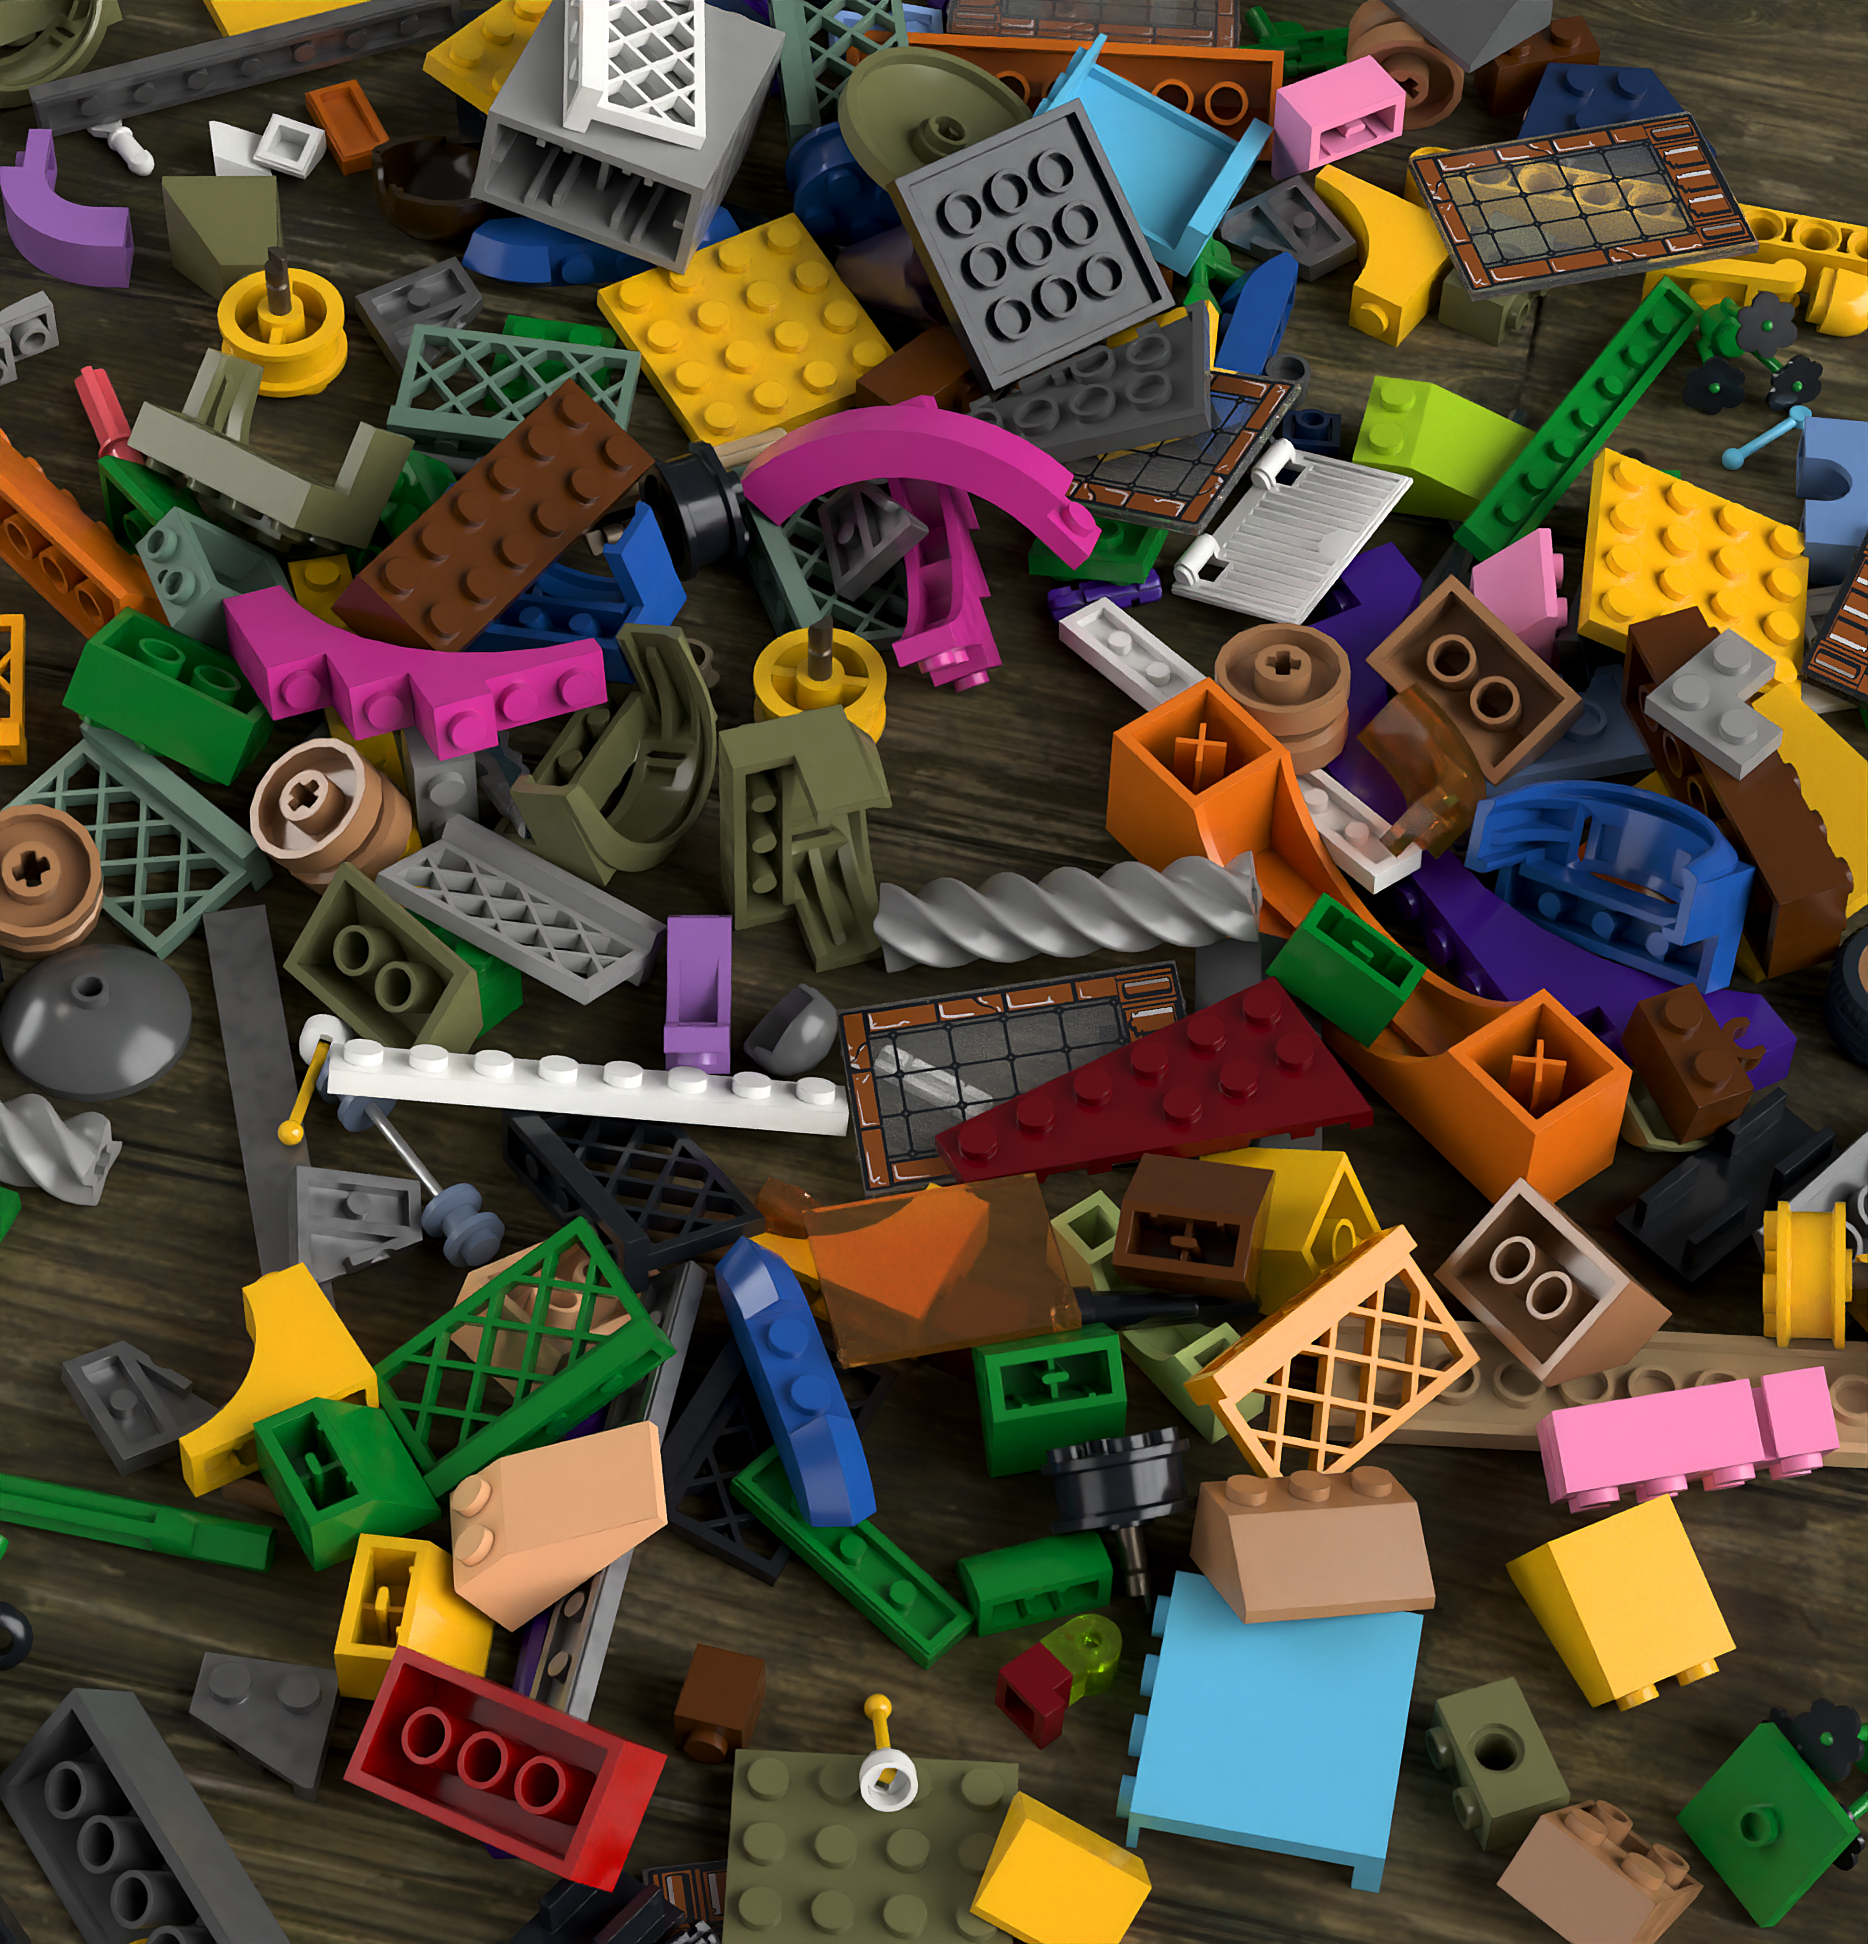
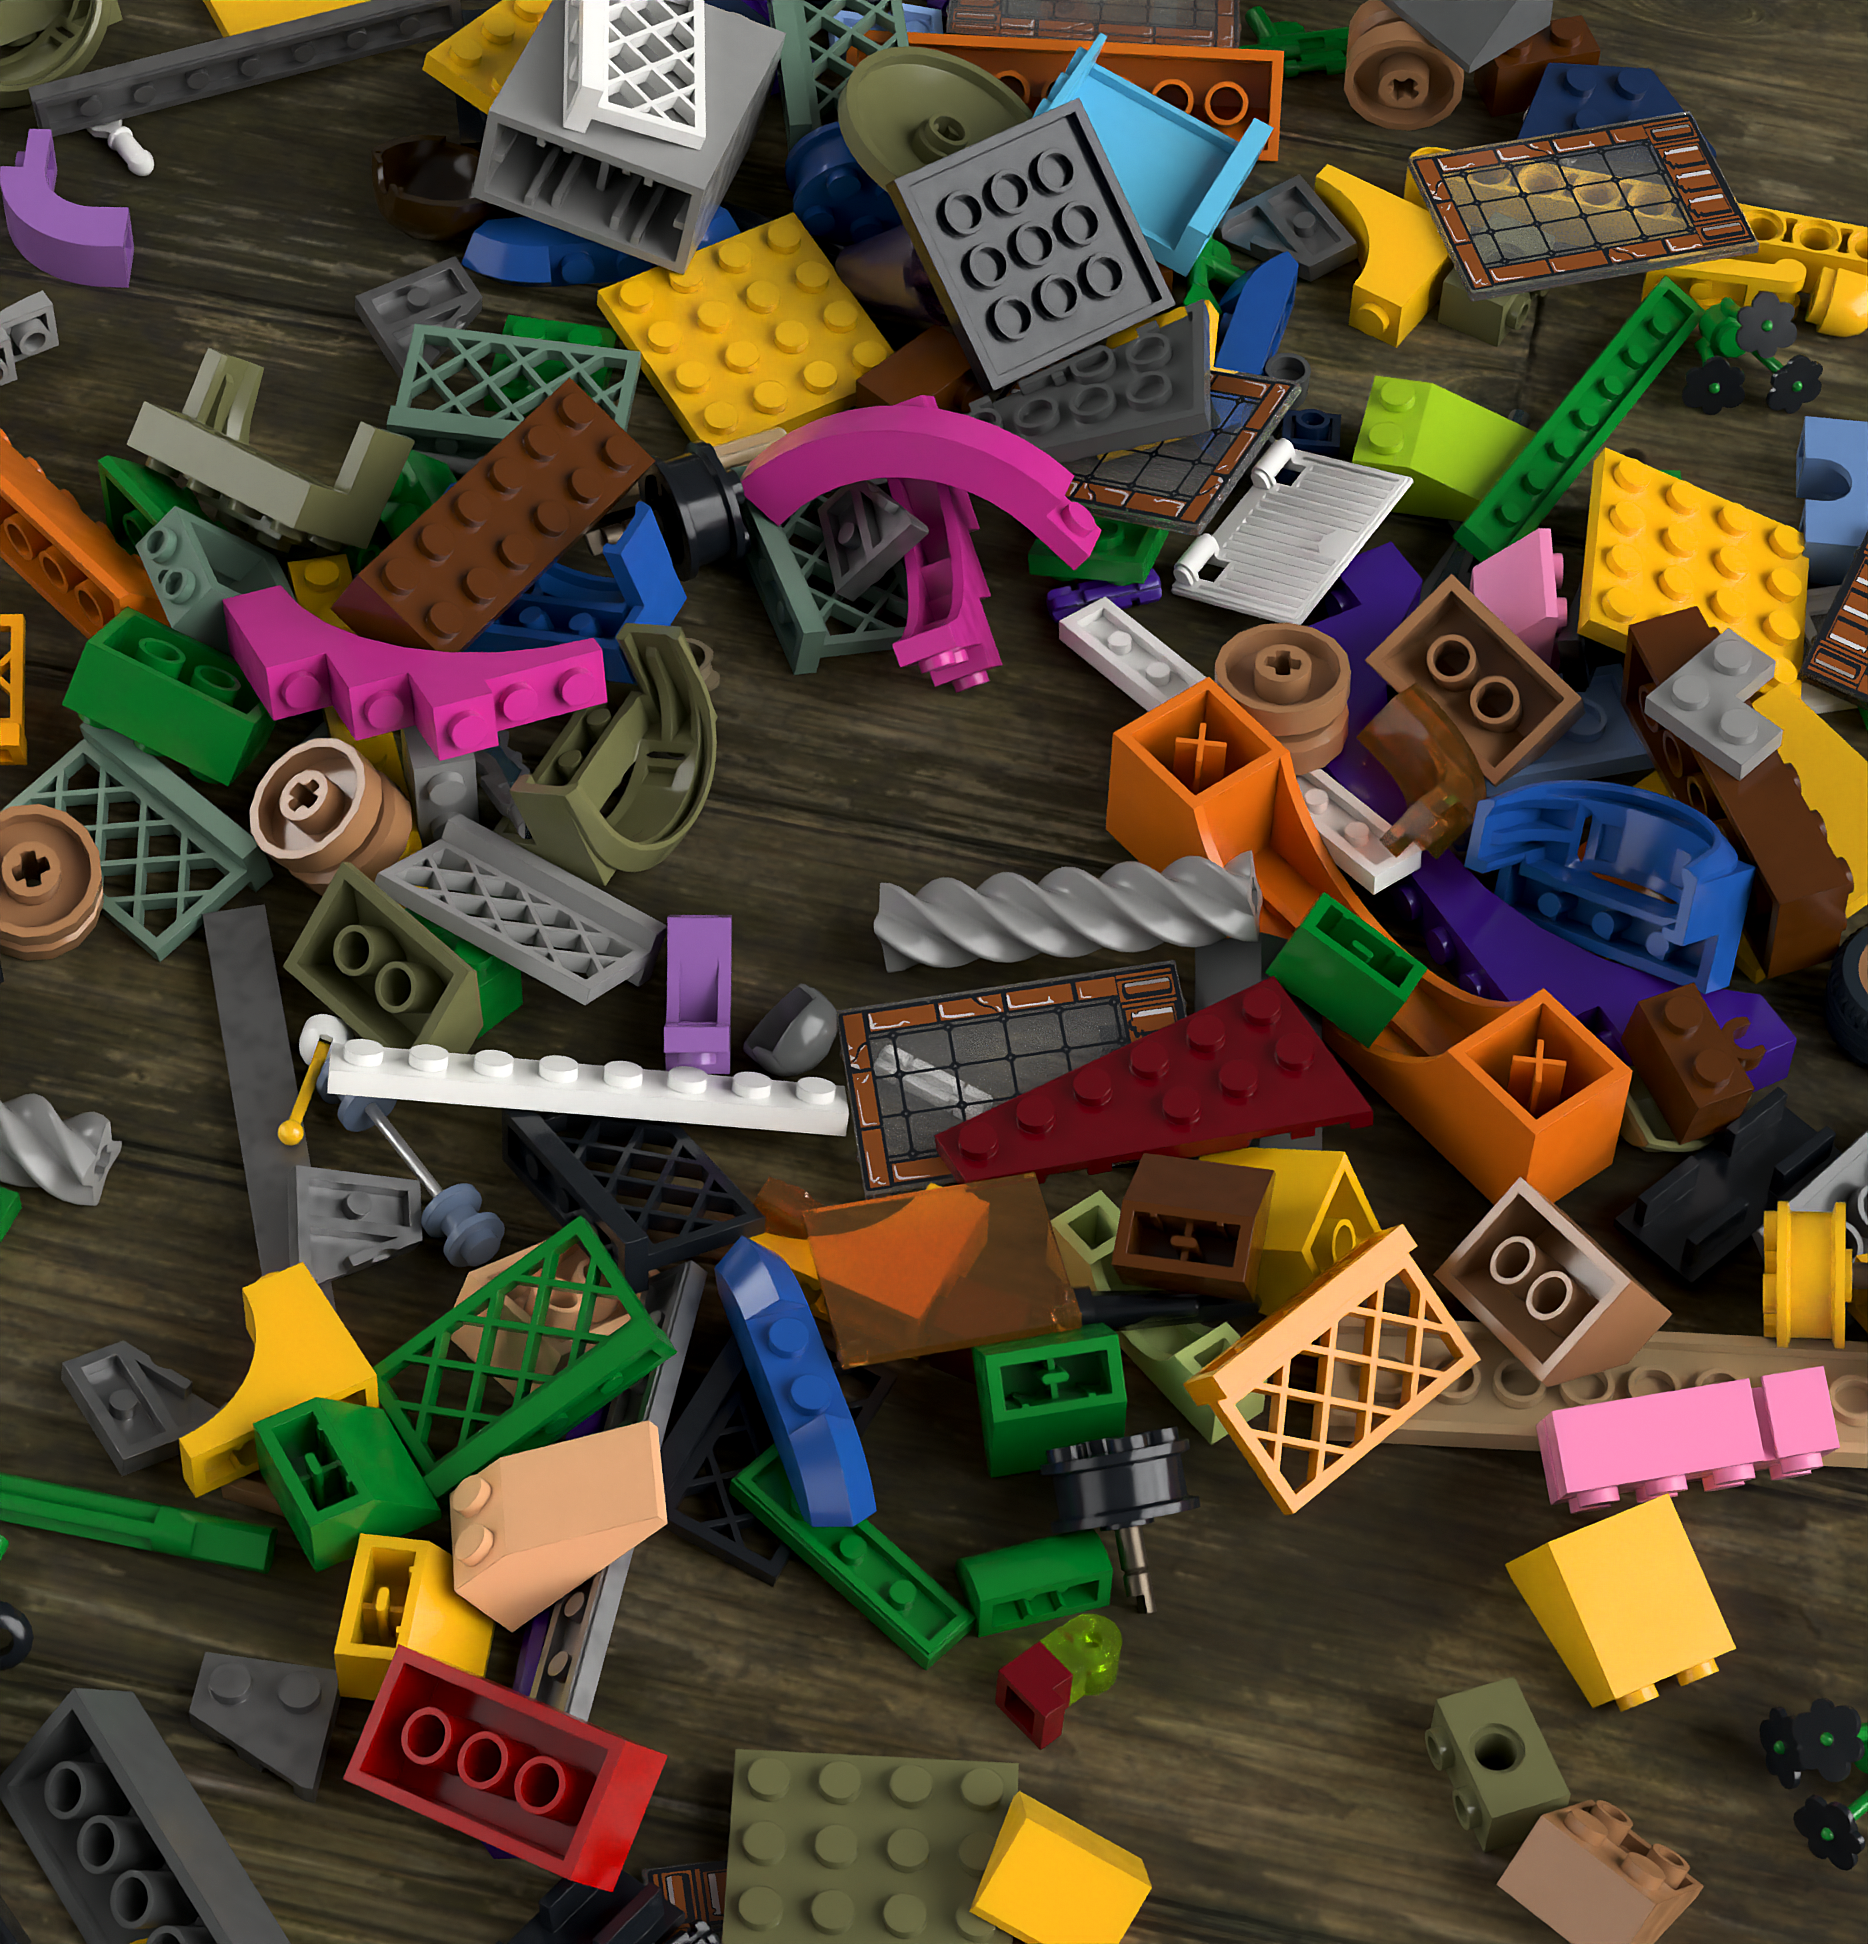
(102, 1042): dark grey dish -> none
(106, 415): coral axle -> none
(221, 227): olive slope -> none
(235, 150): white slope -> none
(287, 325): yellow wheel -> none
(290, 147): white slope -> none
(348, 124): orange tile -> none
(719, 1704): reddish brown brick -> none
(794, 780): olive piece -> none
(821, 670): yellow wheel -> none
(886, 1764): white hinge -> none
(1272, 1730): medium azure panel -> none
(1312, 1545): medium nougat slope -> none
(1334, 116): bright pink slope -> none
(1734, 458): medium azure hinge -> none
(1767, 1824): green plate -> none

